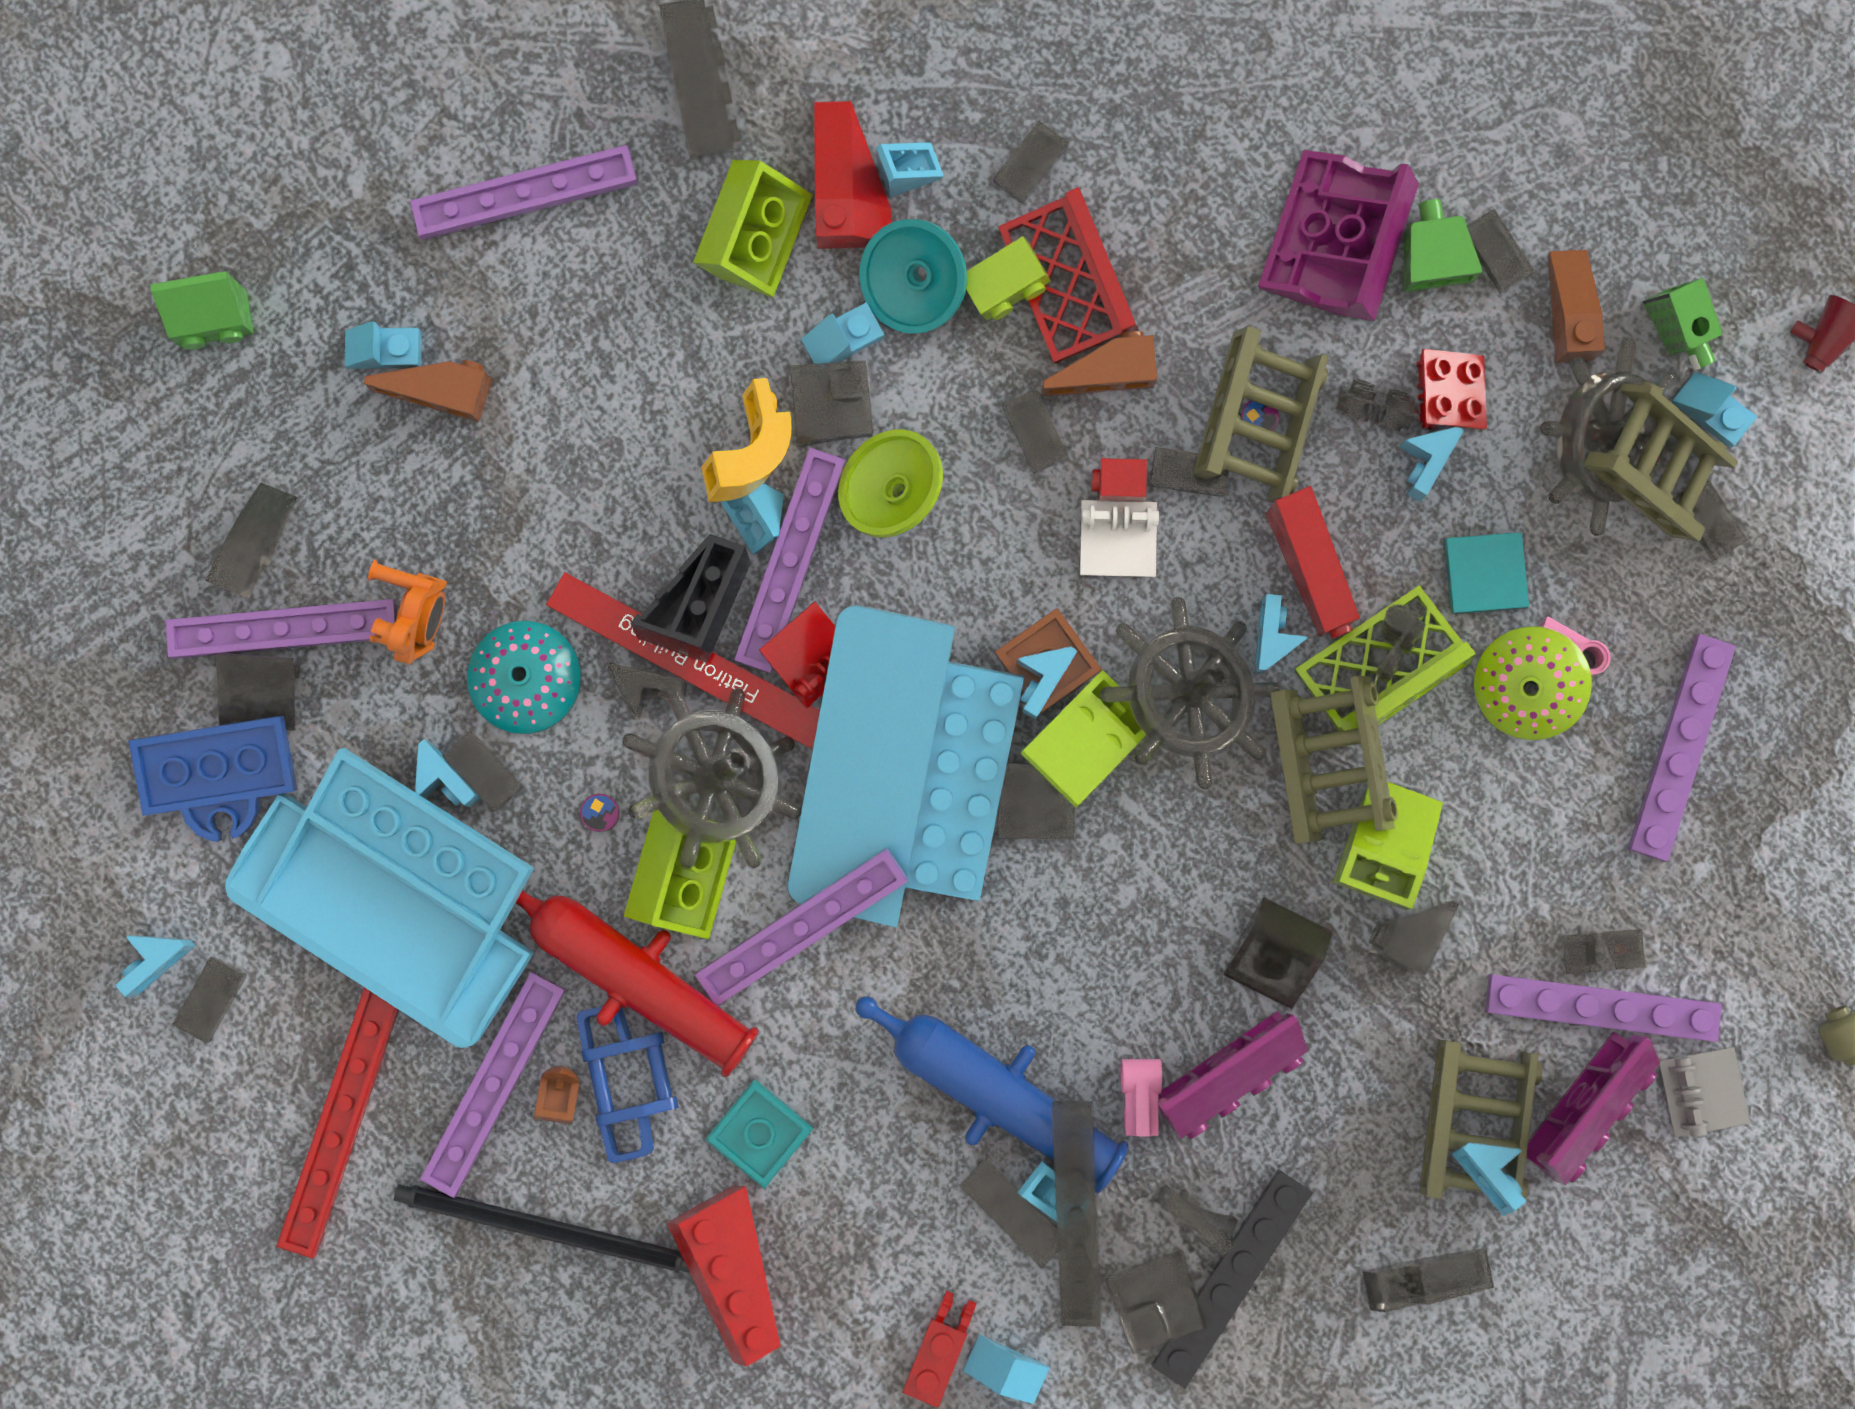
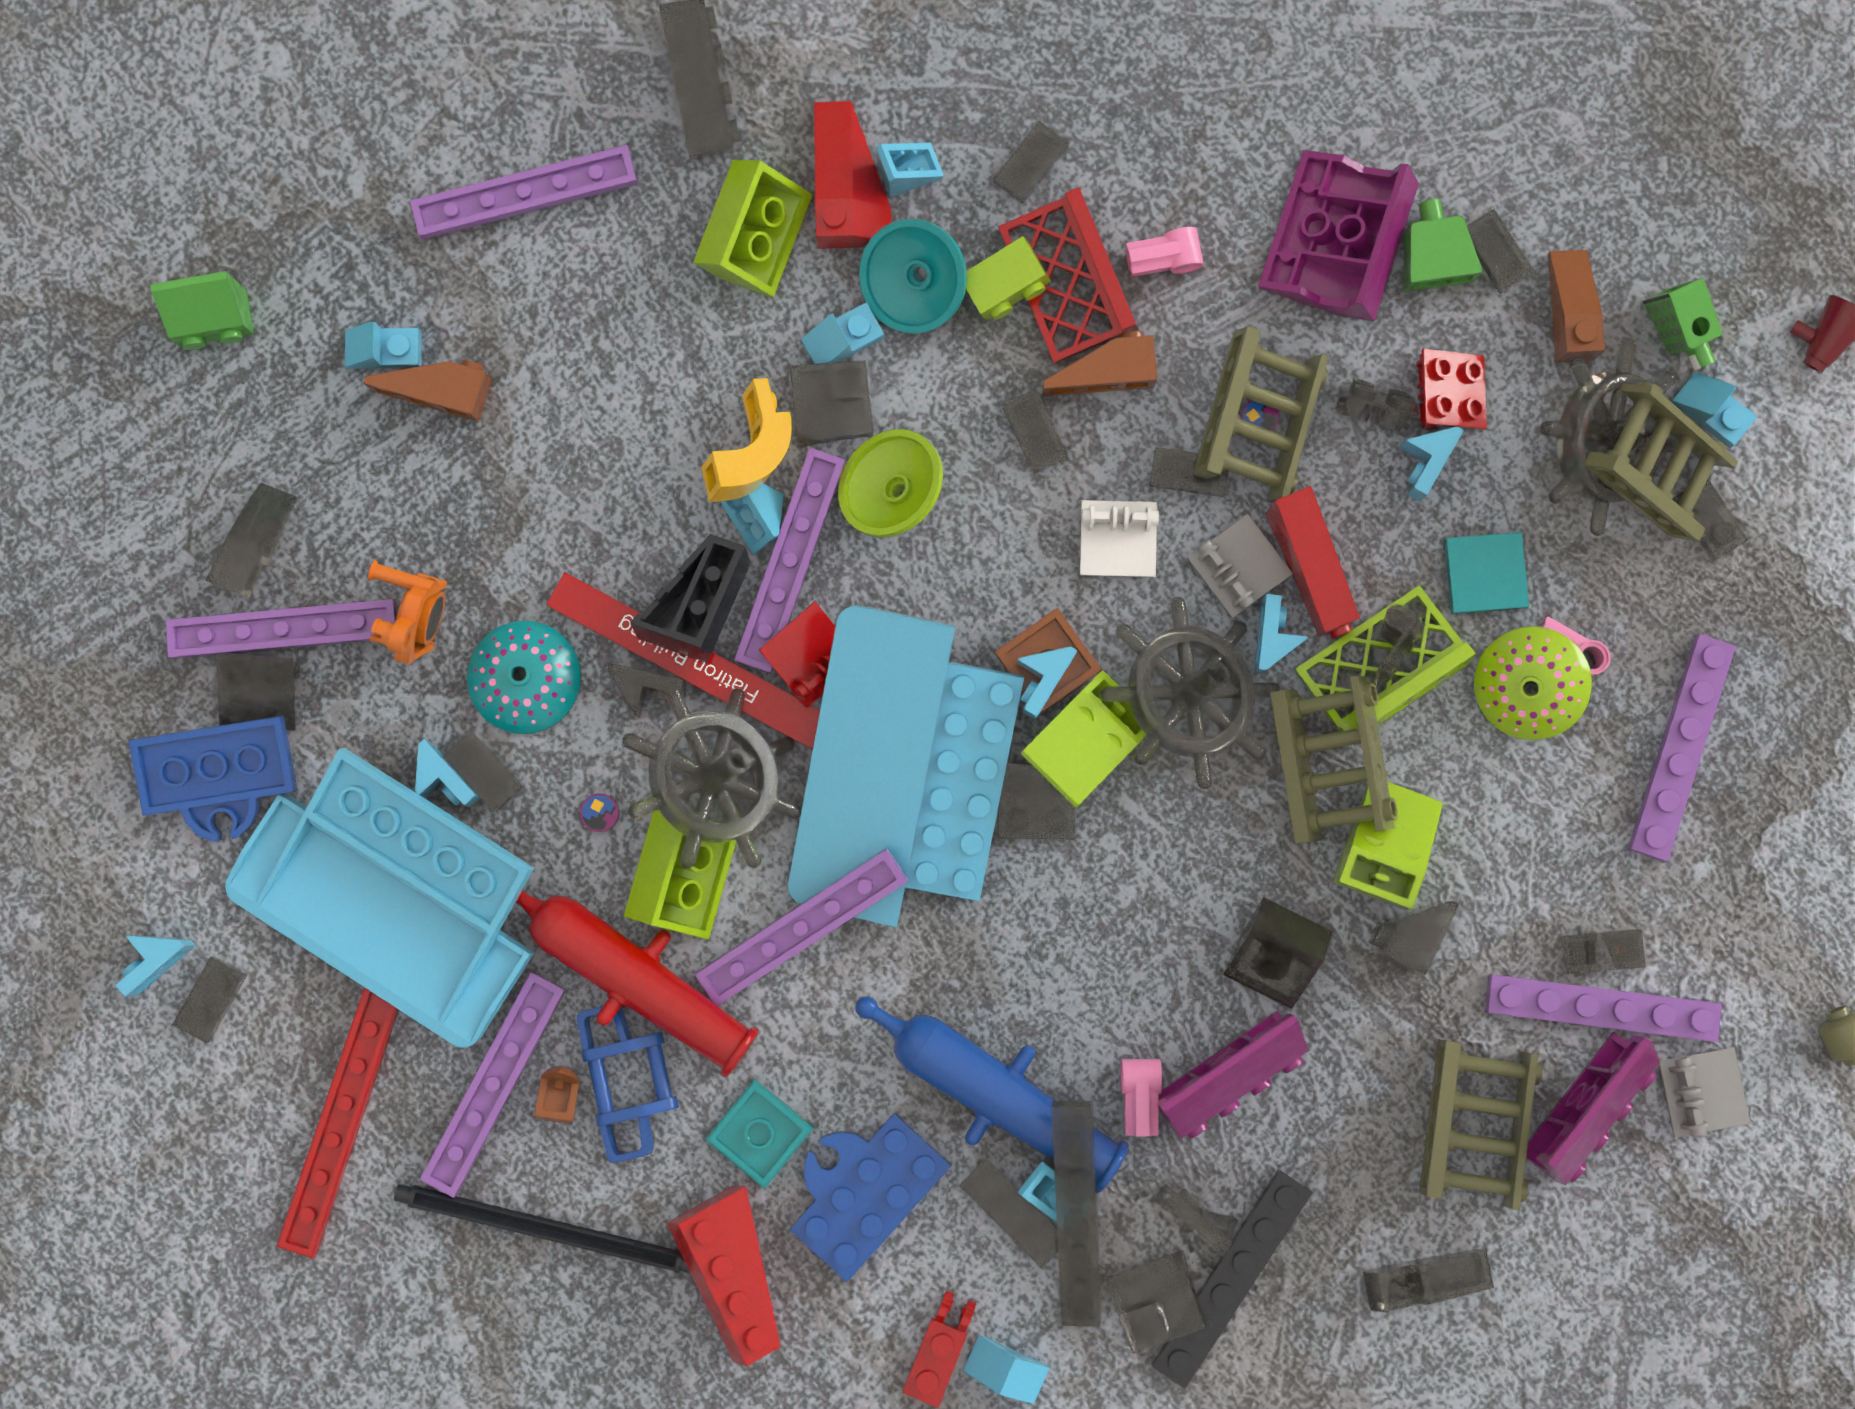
(865, 1192): none -> blue plate
(1120, 480): red brick -> none
(1175, 251): none -> bright pink piece
(1240, 565): none -> light grey hinge
(1484, 1167): medium azure slope -> none

